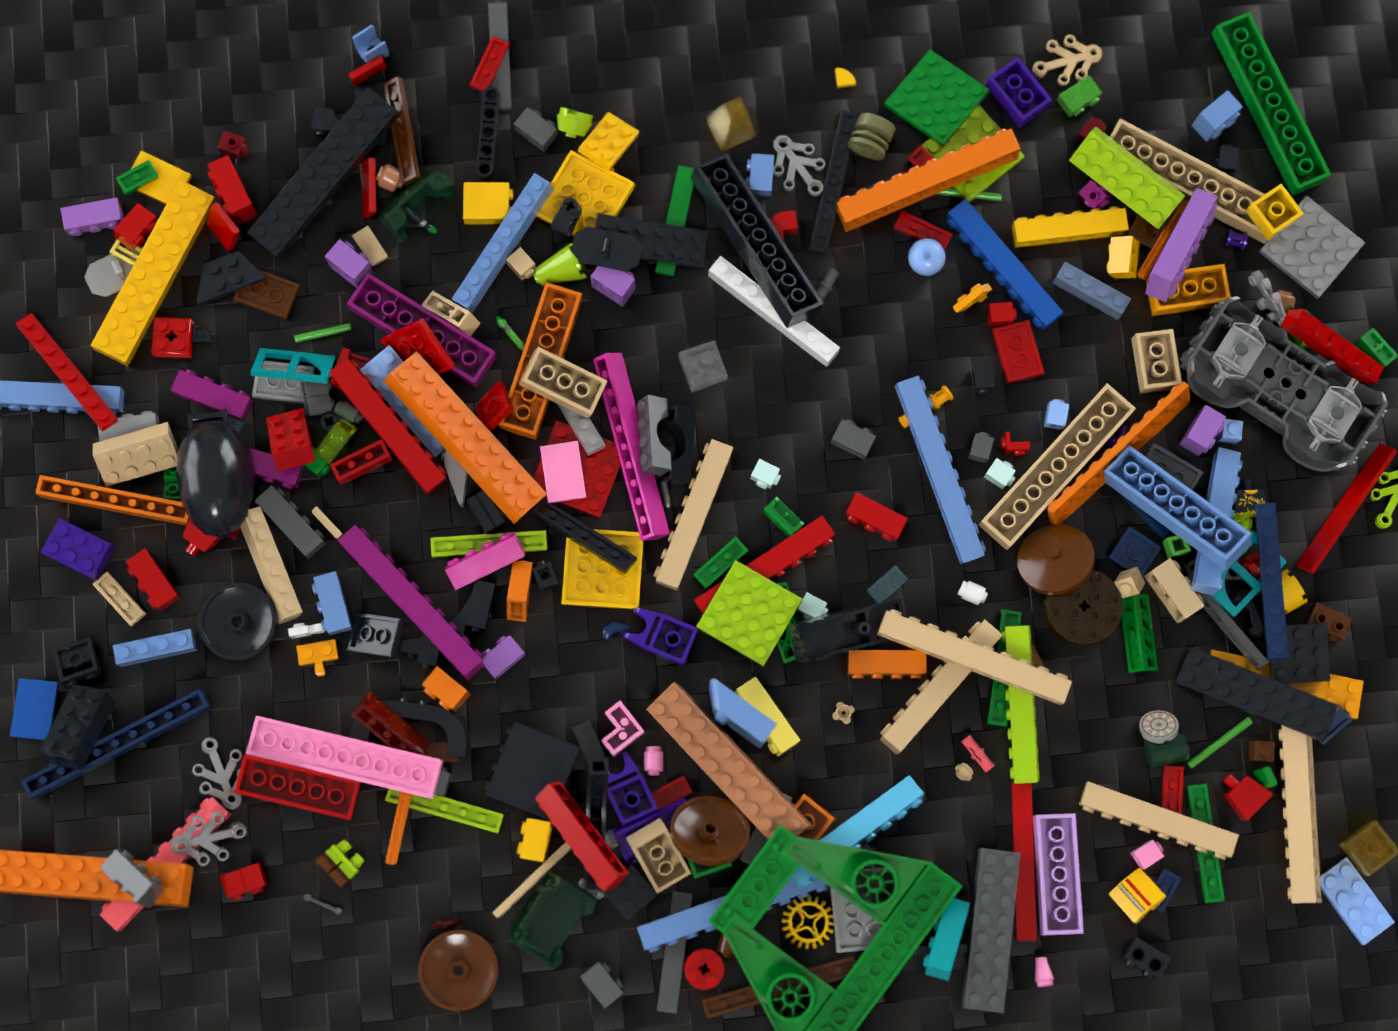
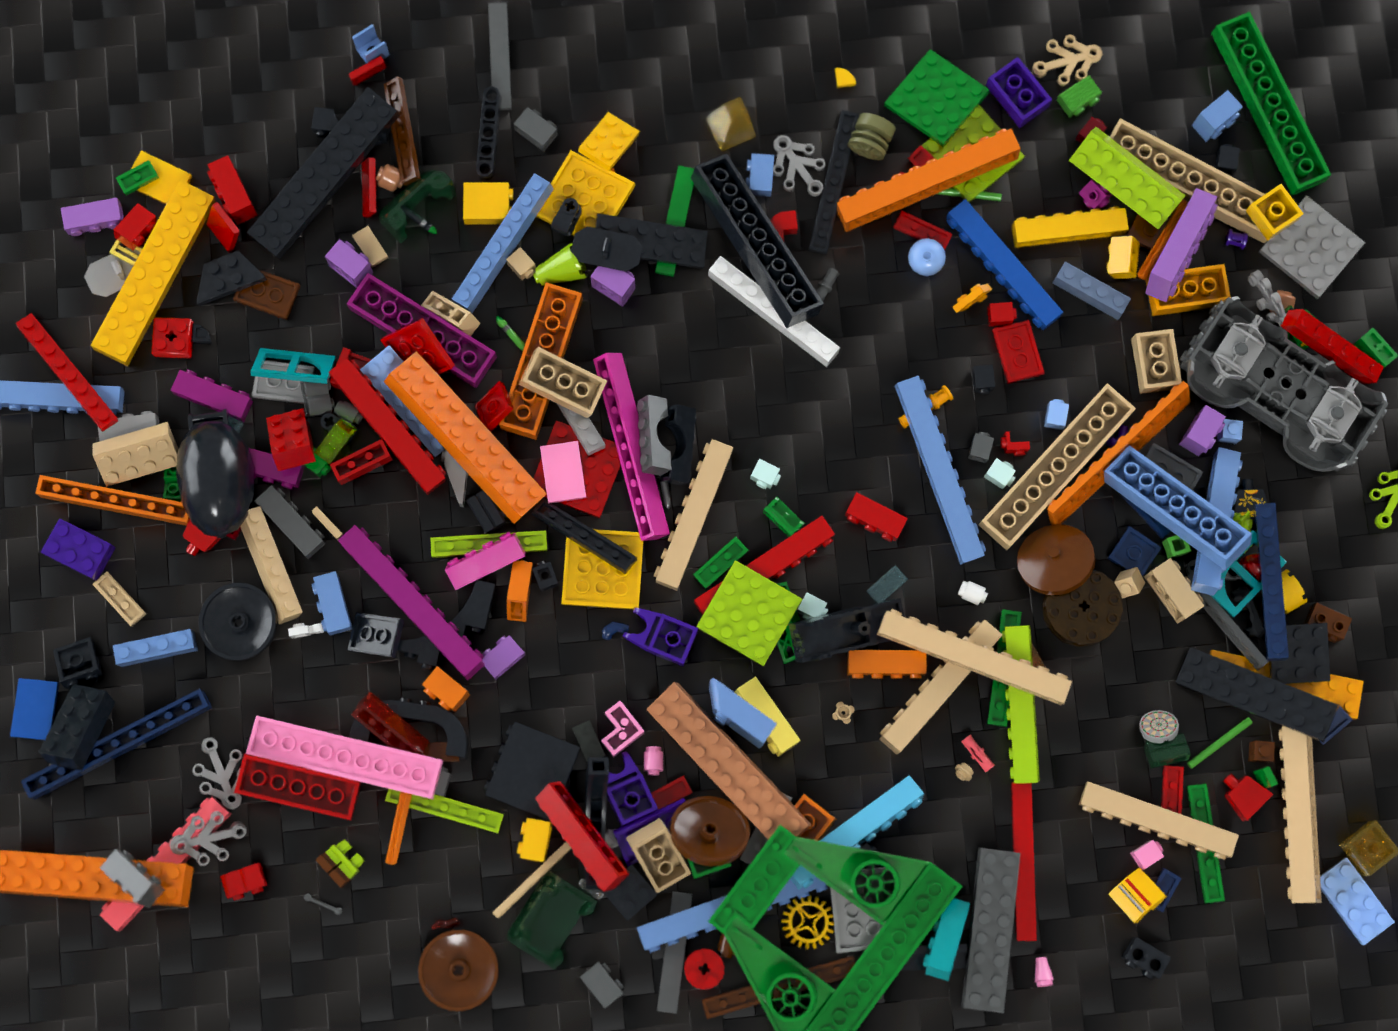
(152, 580): red brick -> none
(233, 146): dark red brick -> none
(316, 654): light orange plate -> none
(322, 333): bright green bar -> none
(489, 64): red tile -> none
(573, 122): lime cone -> none
(702, 366): clear brick -> none
(853, 438): dark grey brick -> none
(1057, 874): lavender brick -> none
(1135, 634): green fence -> none
(1346, 508): red tile -> none

